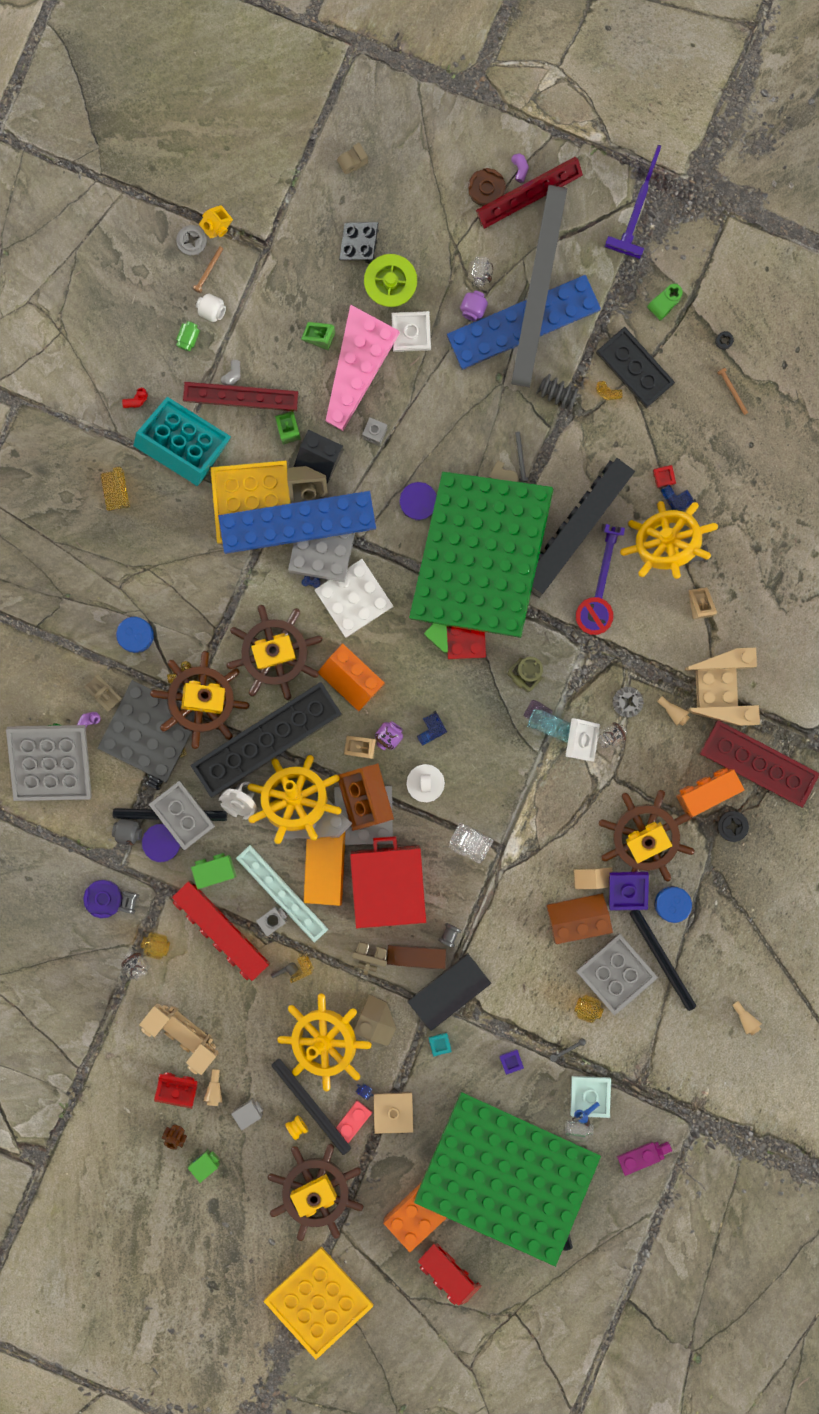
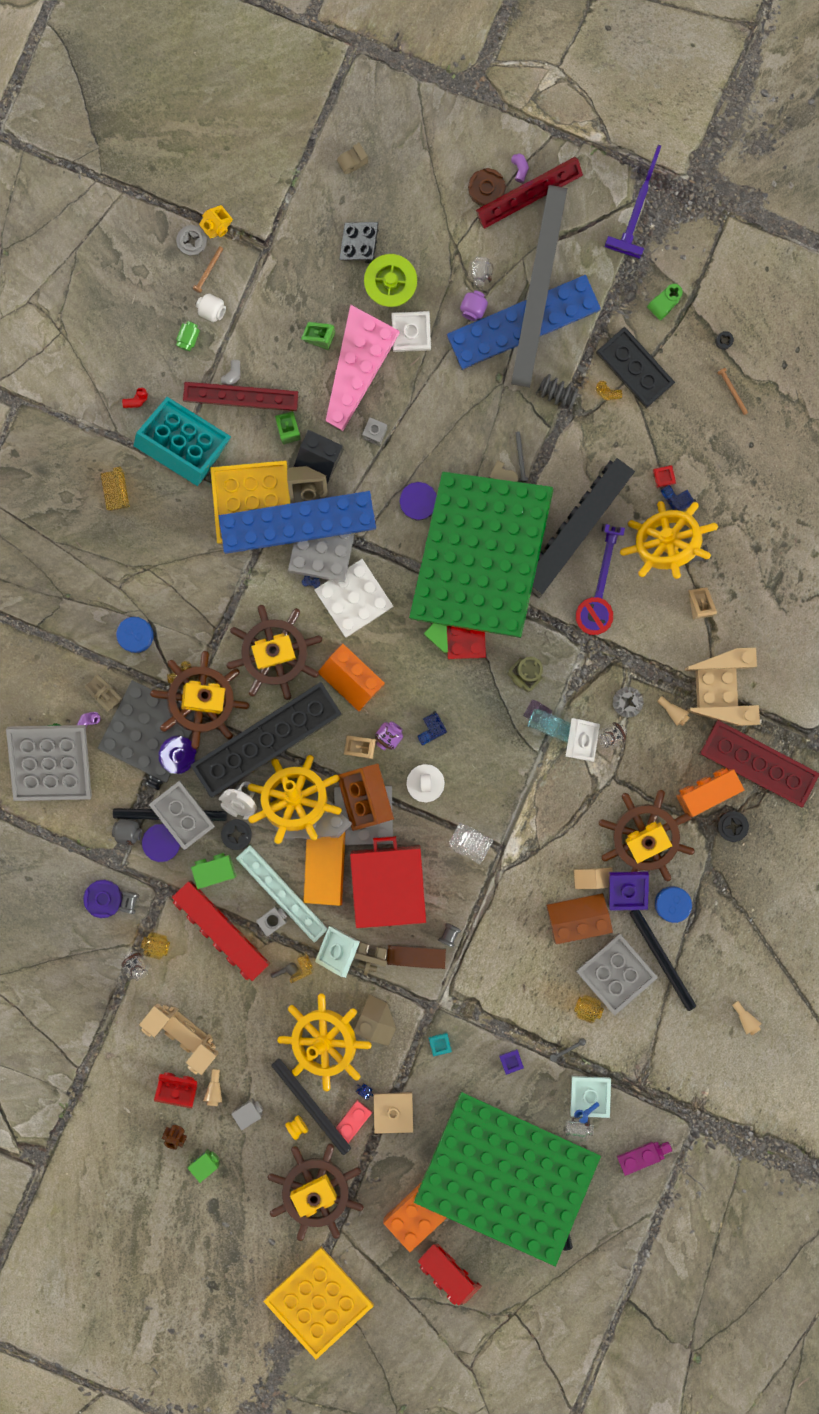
(177, 754): none -> dark purple tile
(230, 841): none -> black gear
(337, 951): none -> light aqua plate
(449, 991): black slope -> none

